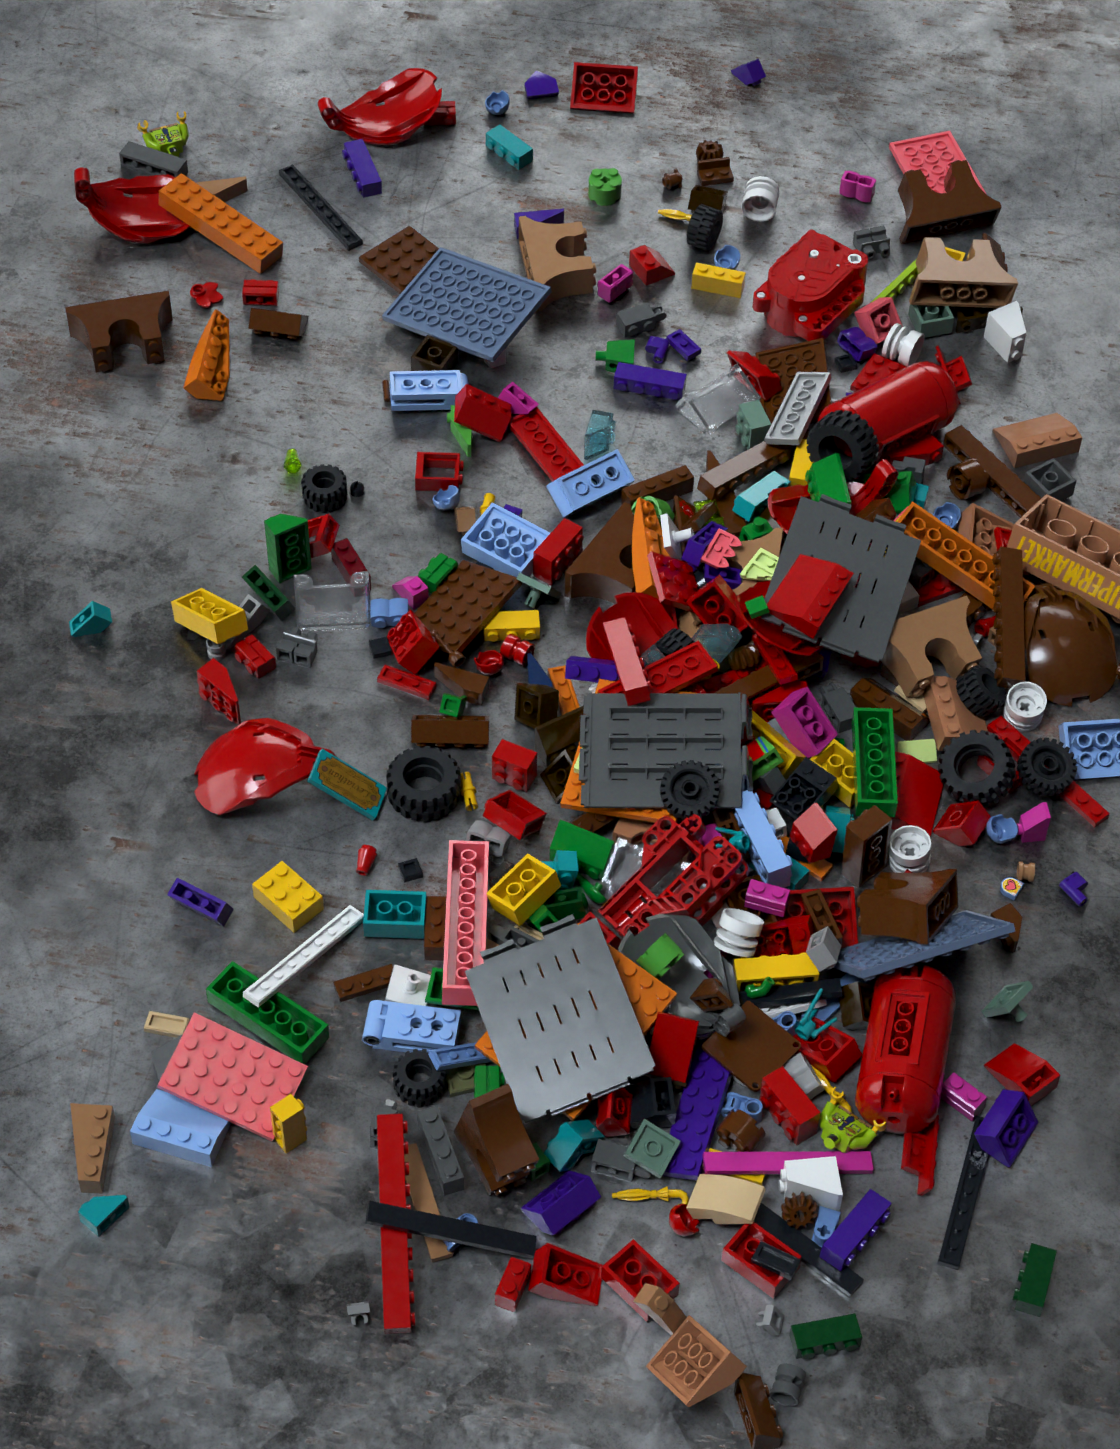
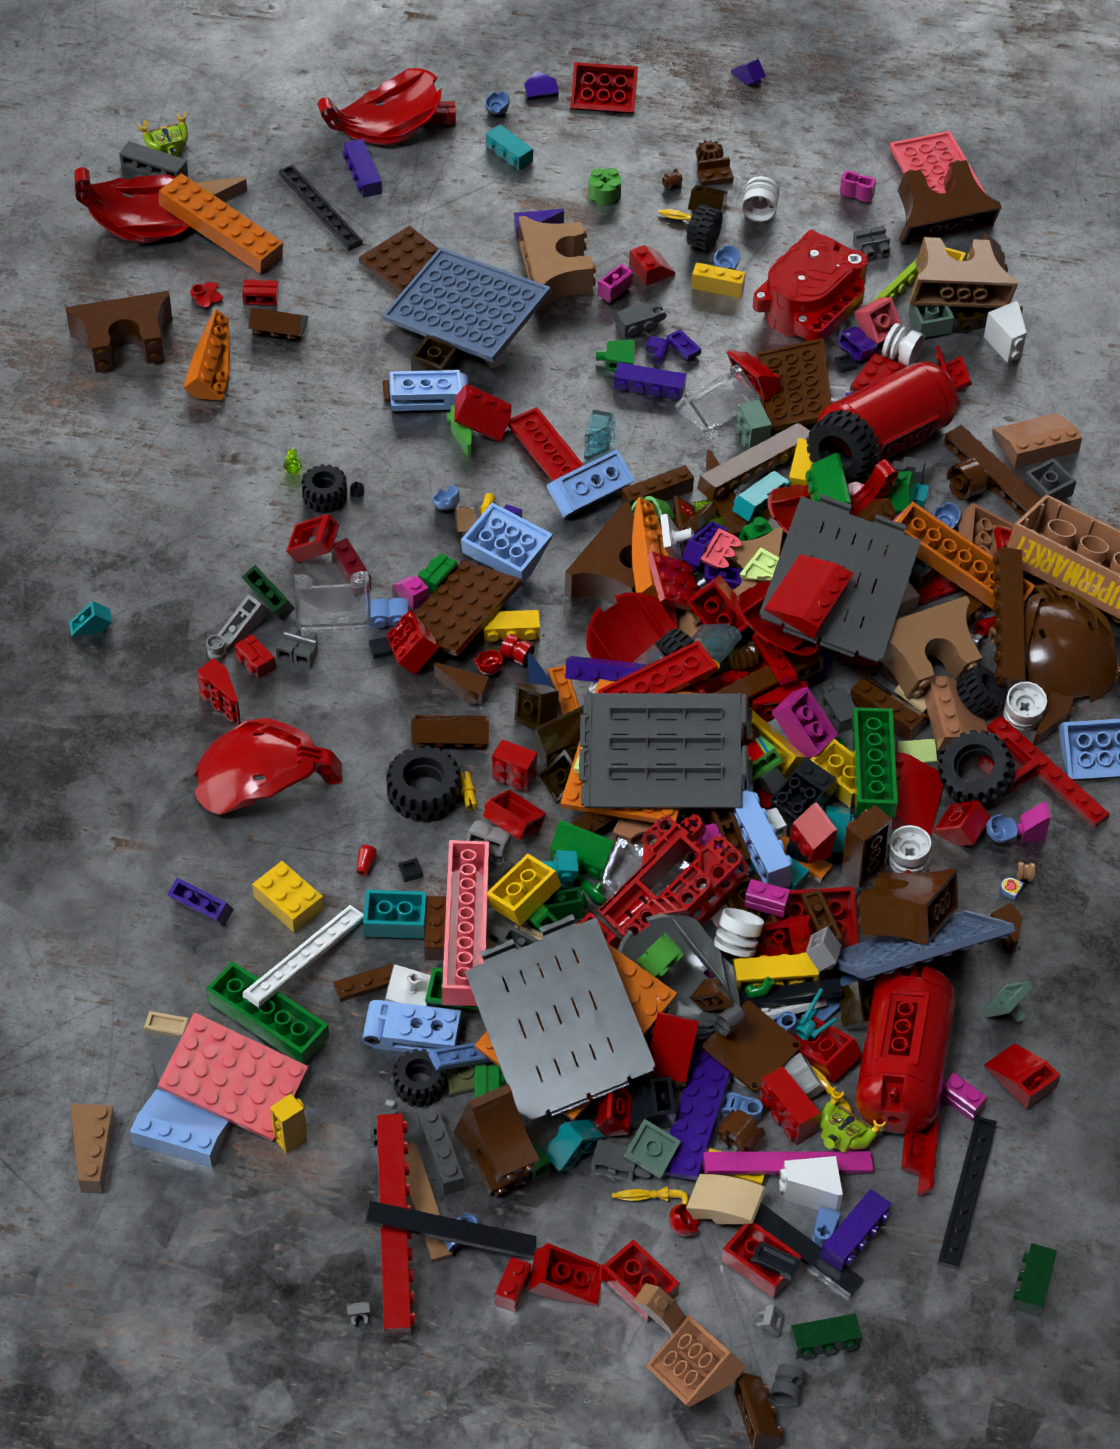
(102, 1212): teal slope -> none
(209, 615): yellow brick -> none
(287, 546): green slope -> none
(347, 784): tile -> none
(406, 682): red tile -> none
(437, 460): red window -> none
(453, 705): green panel -> none
(456, 658): reddish brown hinge -> none
(520, 401): dark pink slope -> none
(537, 589): sand green tile -> none
(558, 551): red brick -> none
(562, 1202): dark purple slope -> none
(627, 661): brick -> none
(689, 776): black wheel -> none
(739, 840): teal plant -> none
(757, 607): green tile -> none
(798, 408): light grey plate -> none
(806, 1206): reddish brown gear -> none
(925, 448): red slope -> none
(1006, 1126): dark purple slope -> none
(1048, 753): black wheel -> none
(1055, 713): none -> reddish brown slope
(1073, 886): dark purple piece -> none

